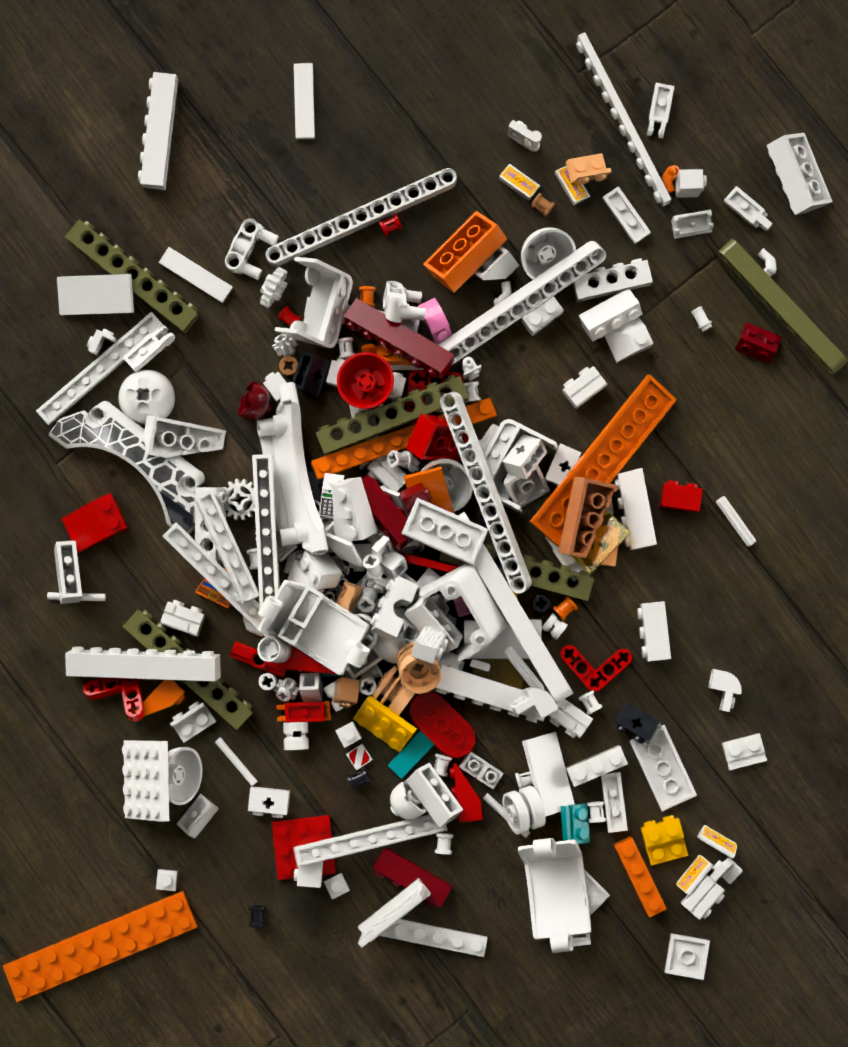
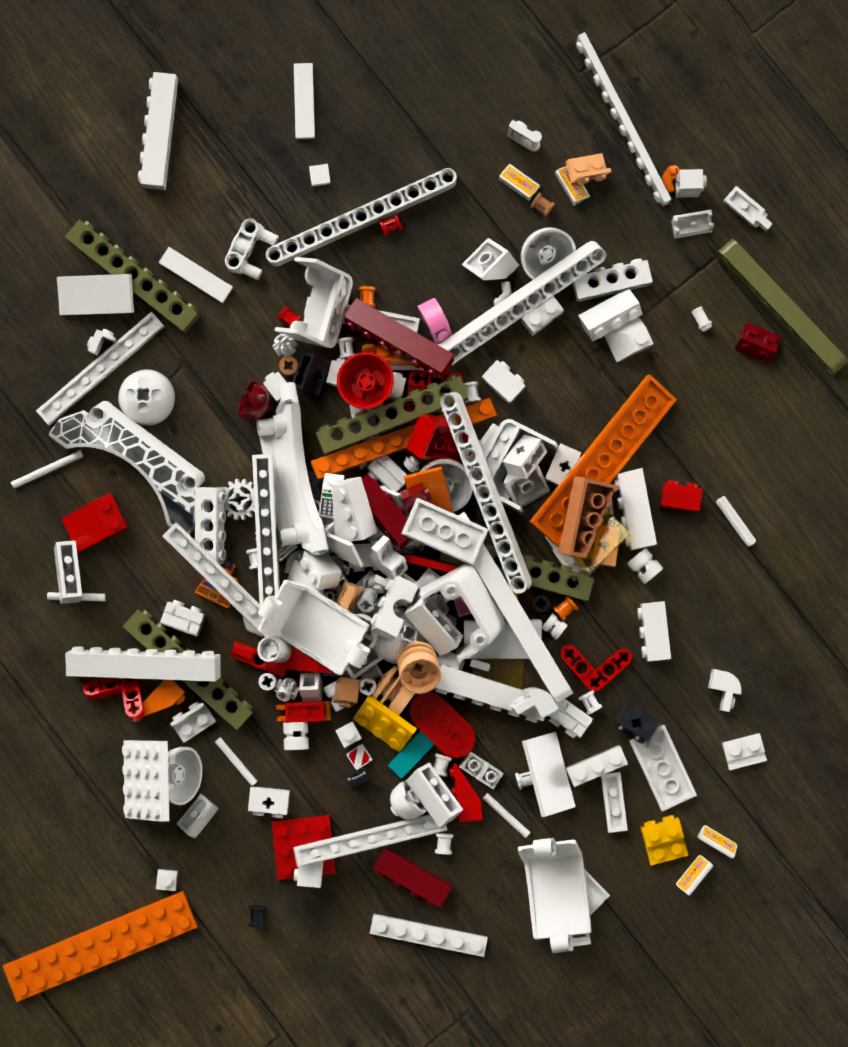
(47, 469): none -> white bar
(149, 348): white hinge -> none
(175, 438): white wedge -> none
(226, 546): white tile -> none
(273, 287): white gear -> none
(300, 615): white slope -> none
(319, 175): none -> white tile
(336, 885): white plate -> none
(372, 564): white bush -> none
(392, 911): white fence -> none
(396, 305): white piece -> none
(400, 458): white bush -> none
(430, 645): white brick -> none
(465, 251): orange brick -> none
(470, 369): white hinge -> none
(503, 381): none -> white brick
(522, 668): white axle -> none
(523, 809): white wheel -> none
(575, 823): teal plate -> none
(584, 387): white brick -> none
(596, 811): white bush -> none
(626, 215): white plate -> none
(639, 876): orange brick -> none
(645, 565): none -> white wheel
(660, 107): white hinge -> none
(687, 956): white plate -> none
(703, 898): white brick -> none
(727, 869): white bracket -> none
(769, 260): white arm -> none
(799, 173): white slope -> none

